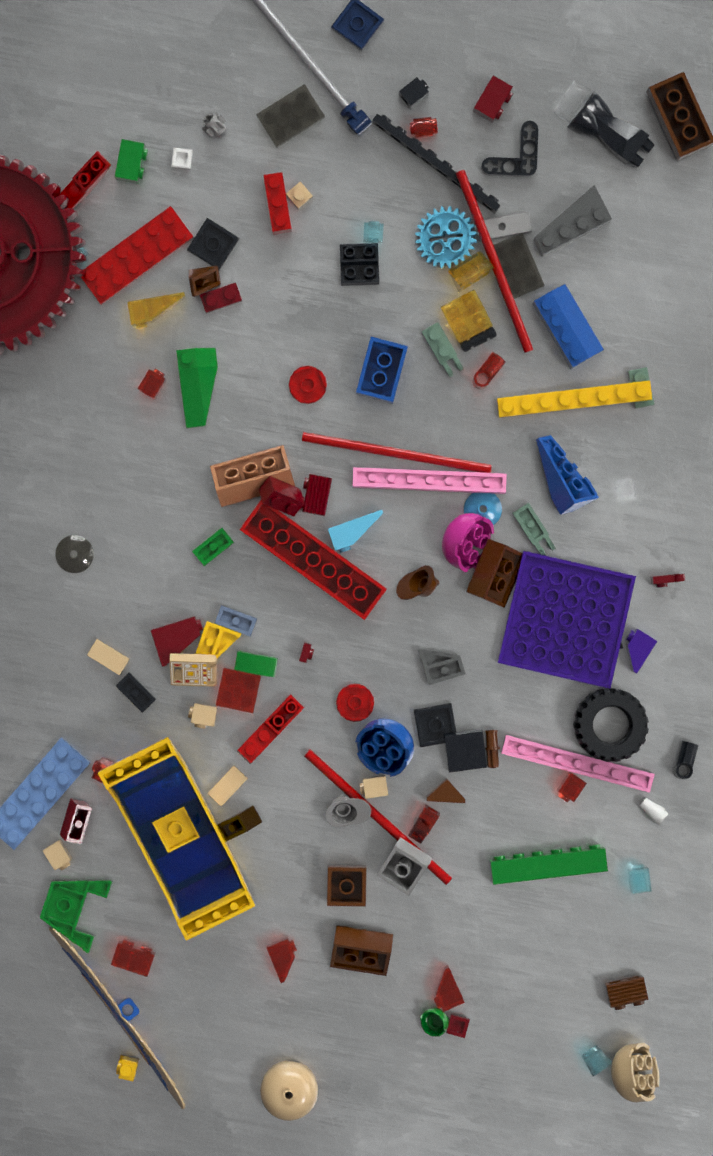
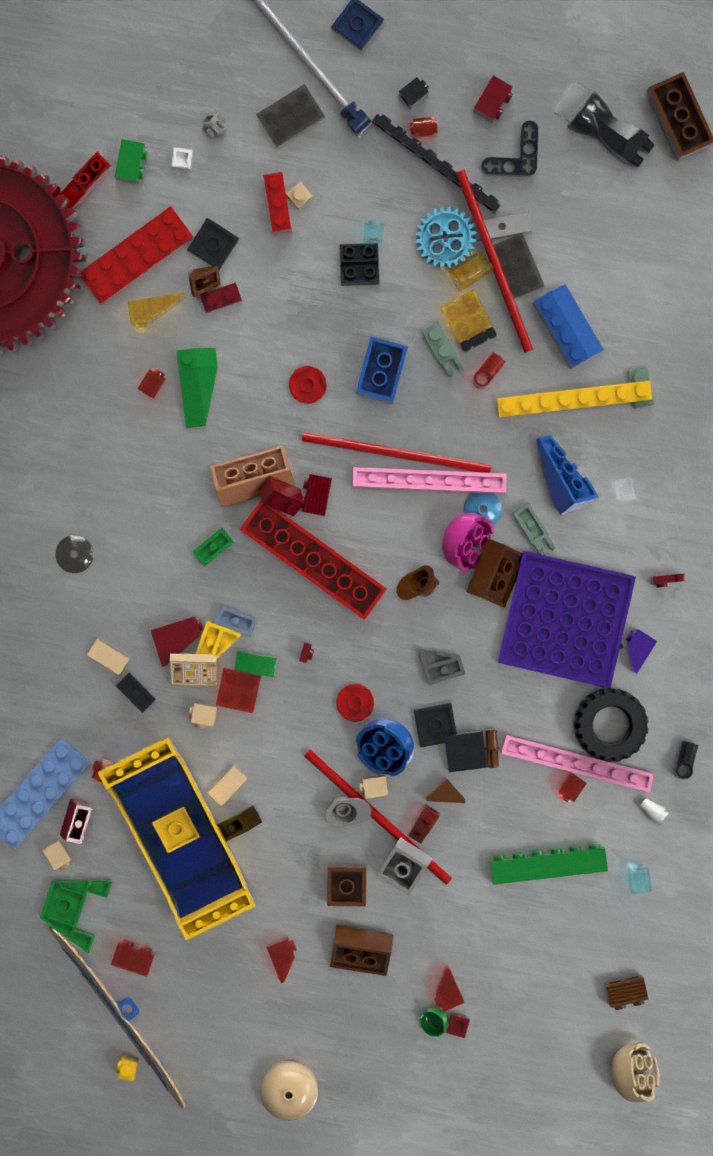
(270, 729): red slope -> none
(348, 533): medium azure slope -> none
(576, 221): dark grey wedge -> none
(596, 1060): clear light blue piece -> none

